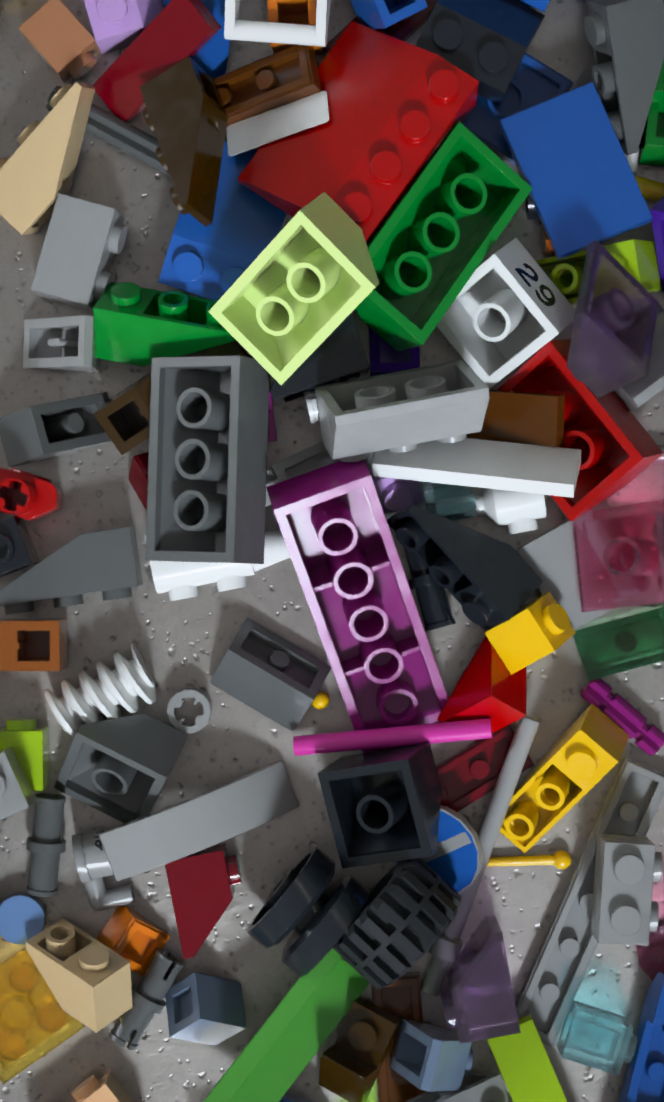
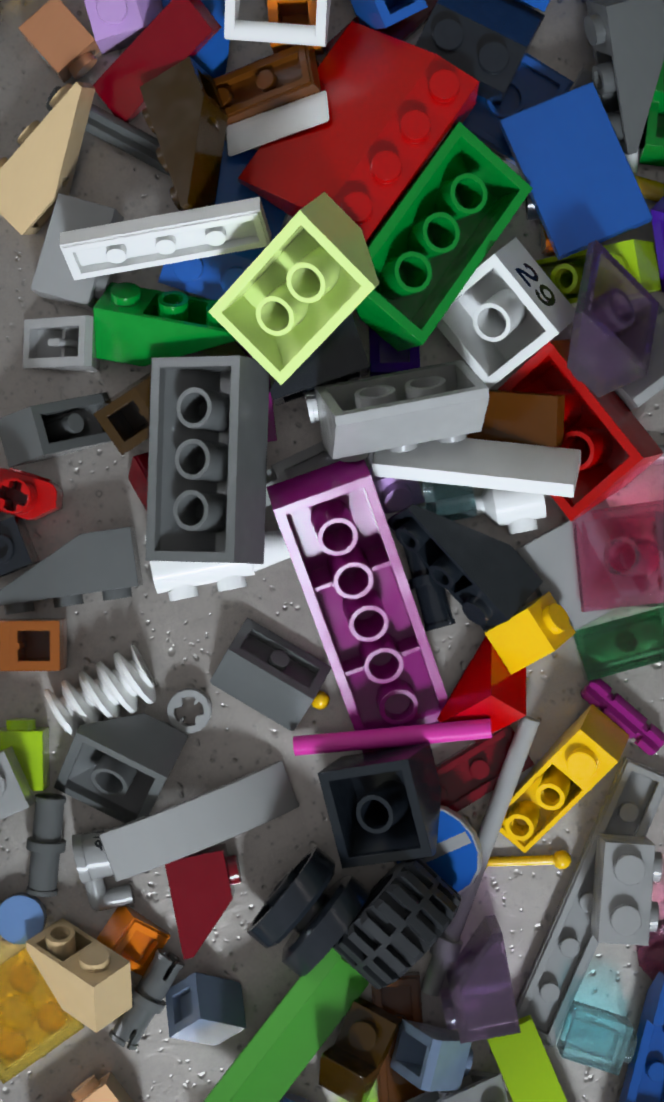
(166, 238): none -> white tile

